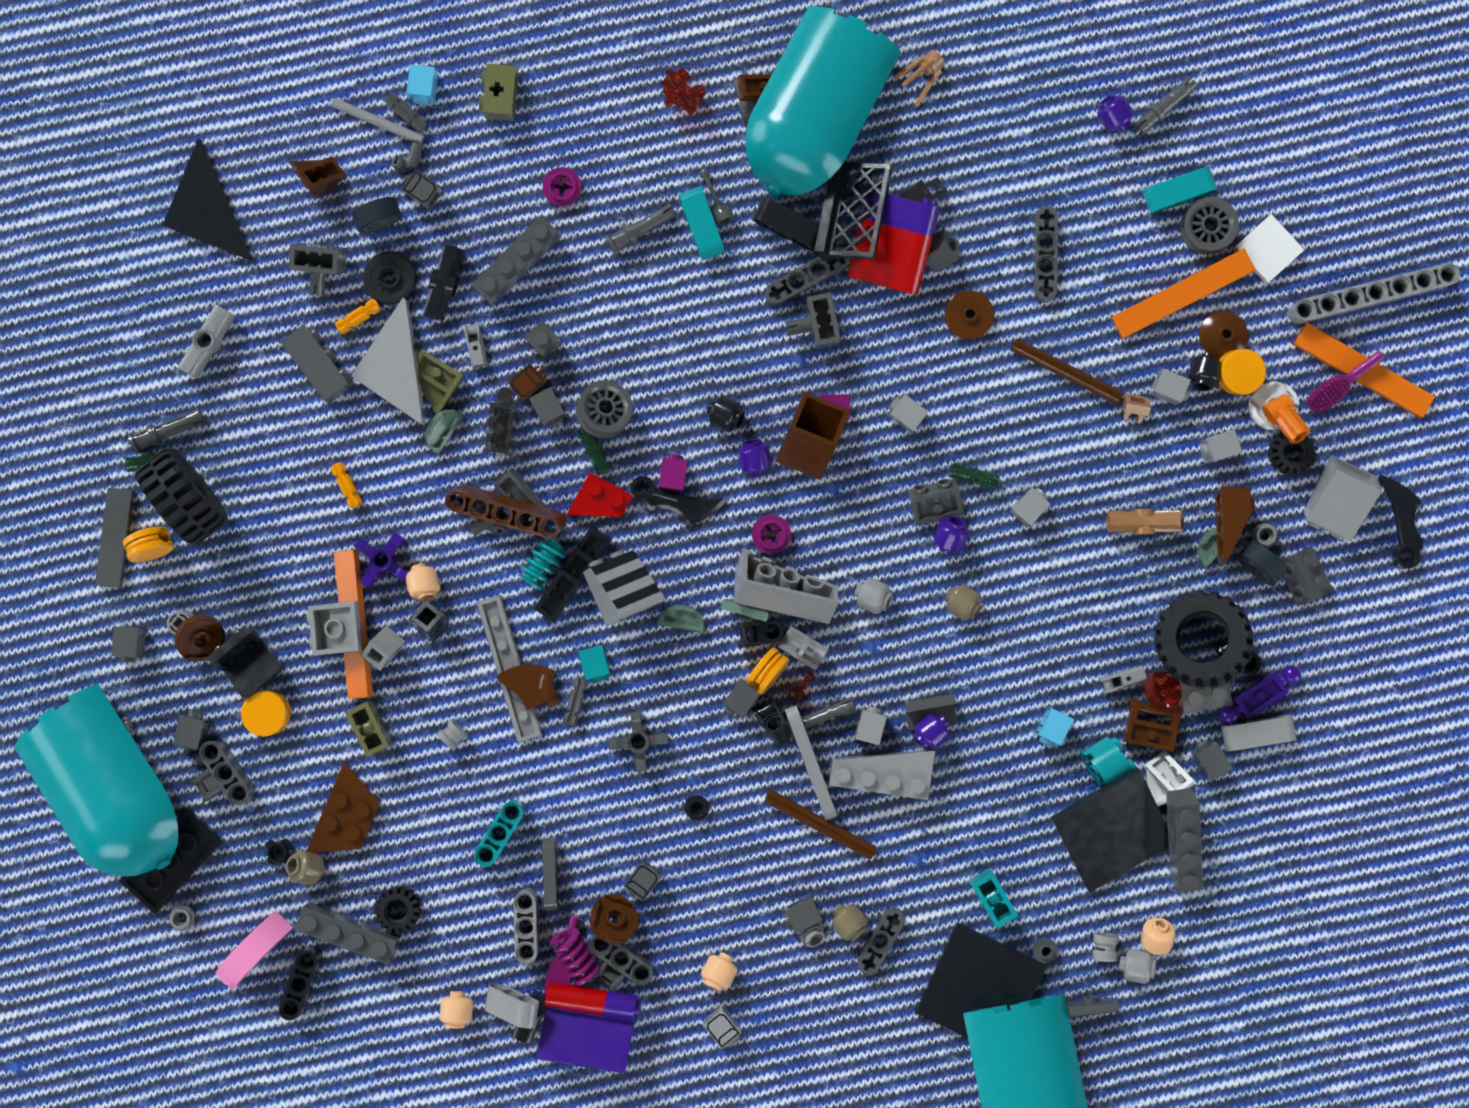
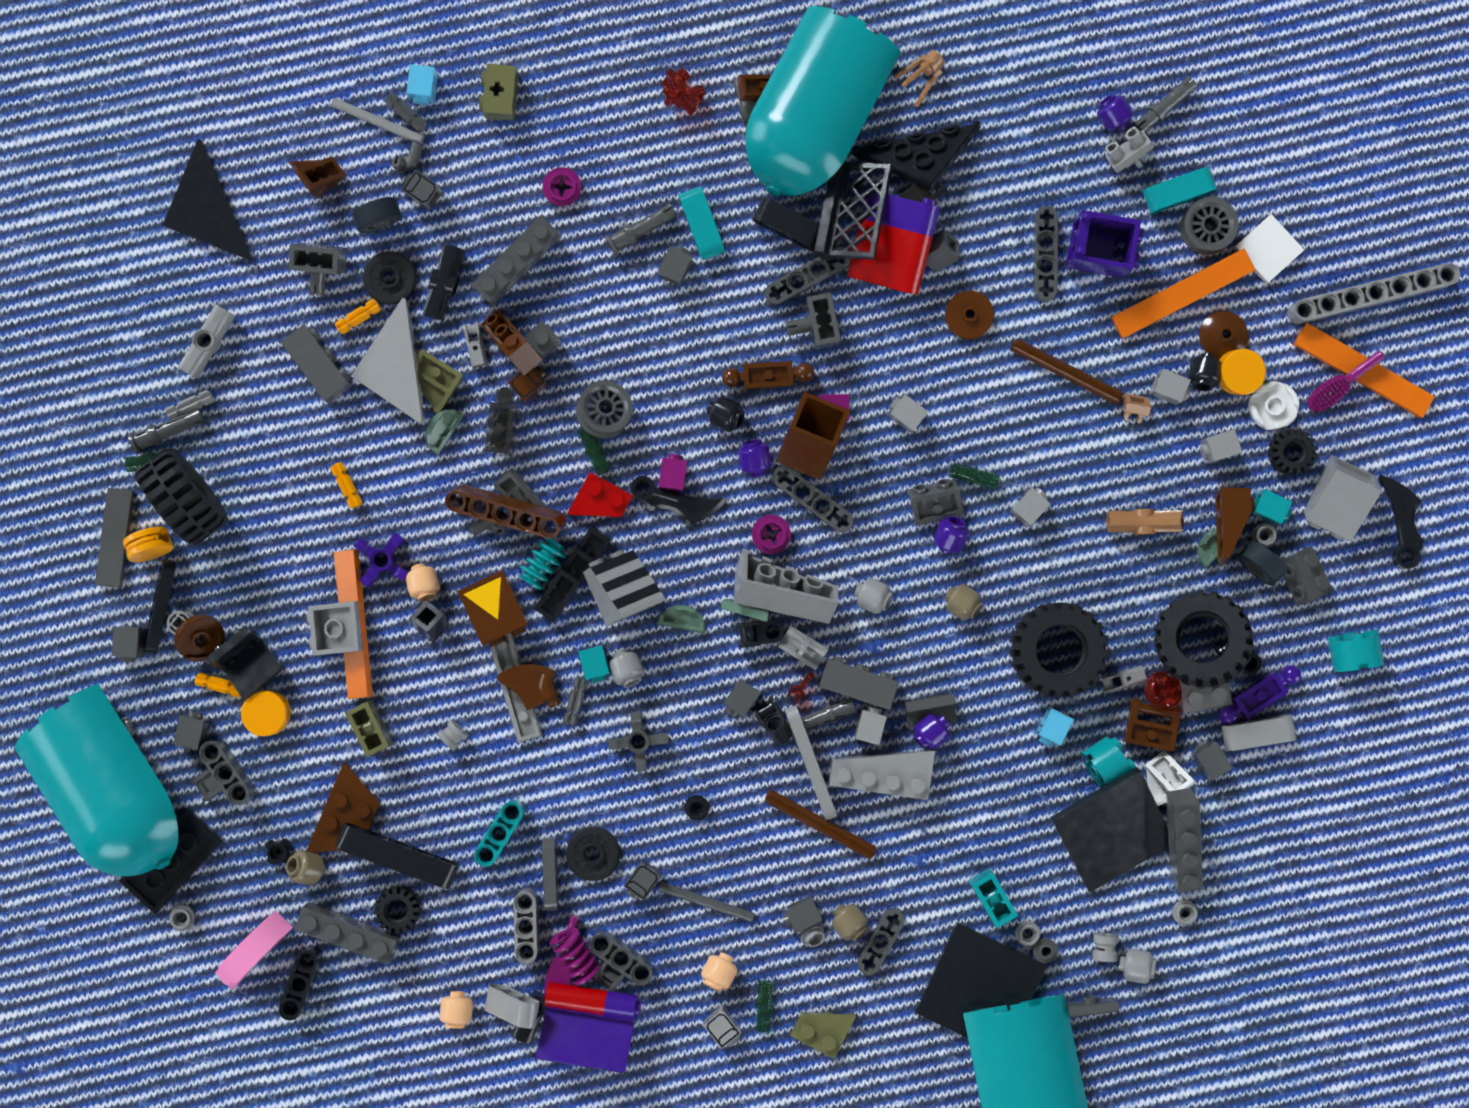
(159, 606): none -> black beam
(190, 404): none -> light grey axle
(216, 684): none -> light orange axle
(383, 648): light grey brick -> none
(396, 855): none -> black beam
(494, 608): none -> reddish brown brick
(511, 342): none -> reddish brown slope
(548, 408): dark grey brick -> none
(577, 857): none -> black wheel
(619, 909): reddish brown plate -> none
(626, 668): none -> light grey head
(675, 265): none -> dark grey brick
(706, 901): none -> dark grey piece
(722, 213): dark grey hinge -> none
(764, 1005): none -> clear green axle
(767, 670): light orange head -> none
(768, 375): none -> reddish brown plate
(810, 502): none -> dark grey beam
(823, 1030): none -> olive wing
(859, 682): none -> dark grey brick
(920, 156): none -> black tile
(1027, 941): none -> light grey plate
(1091, 657): none -> black tyre
(1094, 241): none -> dark purple container
(1130, 151): none -> light grey hips
(1157, 936): light nougat head -> none
(1190, 917): none -> light grey plate
(1271, 507): none -> teal brick
(1283, 414): orange piece -> none
(1356, 650): none -> teal brick

